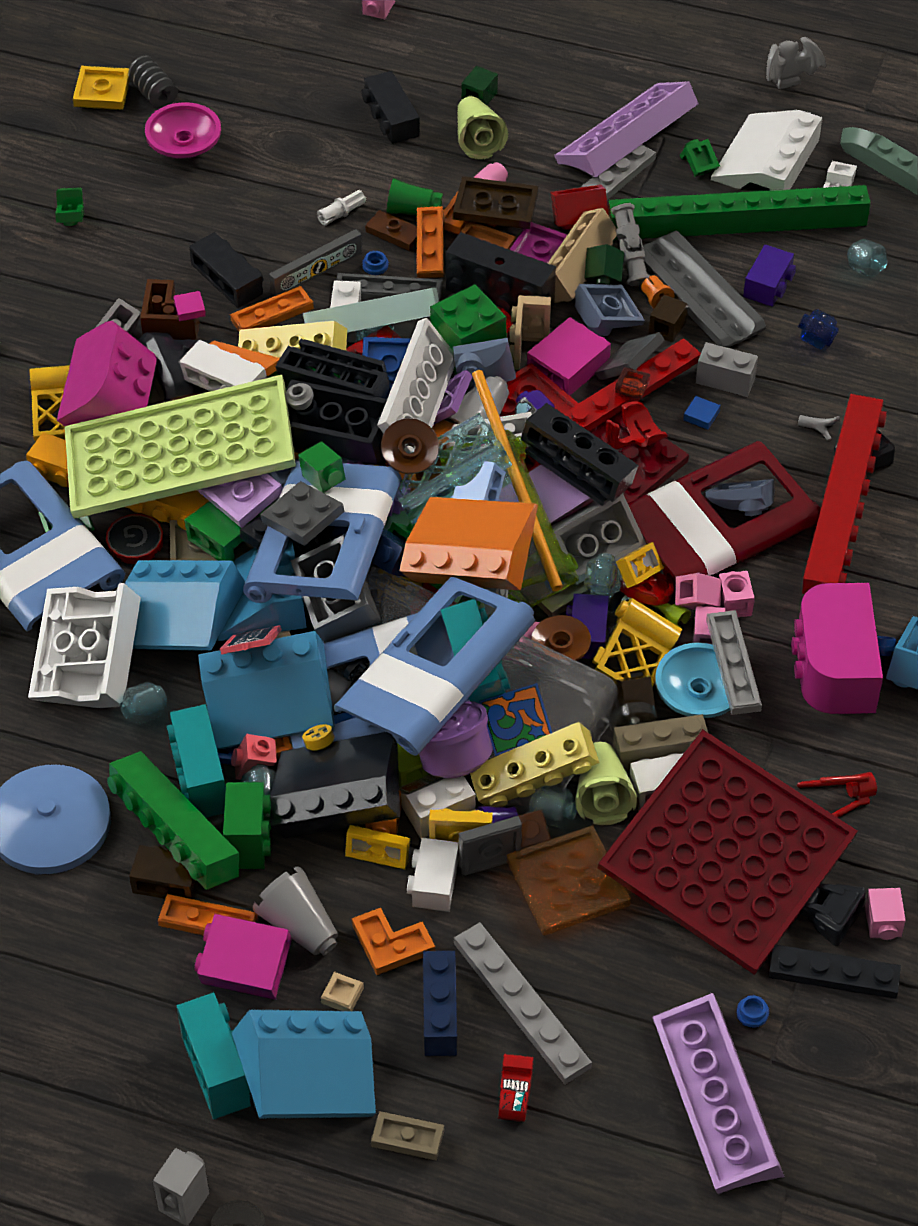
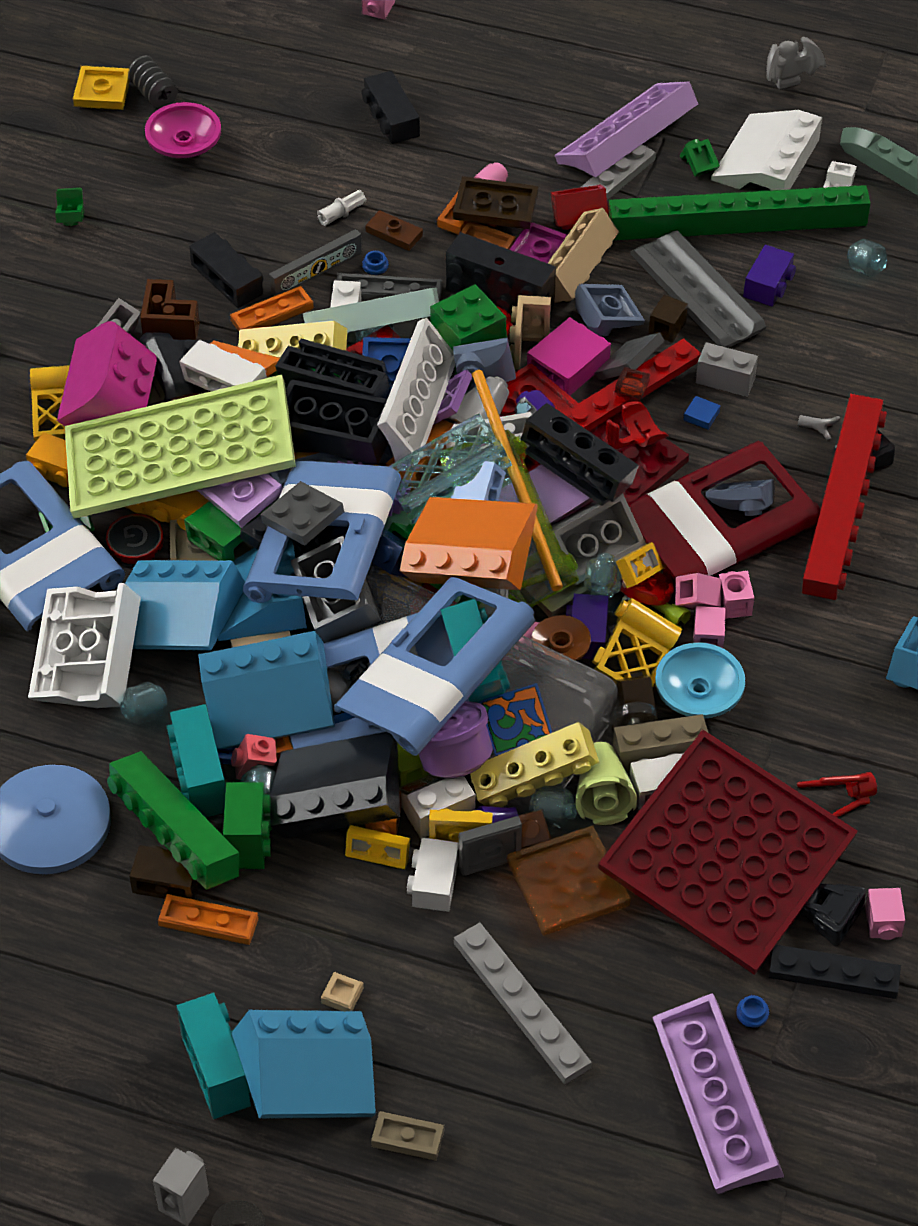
(189, 306): dark pink tile -> none
(243, 956): dark pink brick -> none
(250, 639): piece -> none
(294, 906): light grey cone -> none
(299, 396): light grey plate -> none
(318, 737): yellow tile -> none
(321, 467): green brick -> none
(388, 948): orange plate -> none
(406, 198): green plant -> none
(414, 434): reddish brown dish -> none
(430, 242): orange tile -> none
(440, 1003): dark blue brick -> none
(480, 84): dark green brick -> none
(480, 129): yellowish green cone -> none
(515, 1087): red leg -> none
(604, 264): dark green brick -> none
(630, 241): light grey piece -> none
(656, 291): orange bush -> none
(733, 662): light grey tile -> none
(818, 329): clear blue head -> none
(838, 649): dark pink brick -> none
(886, 645): blue plate -> none

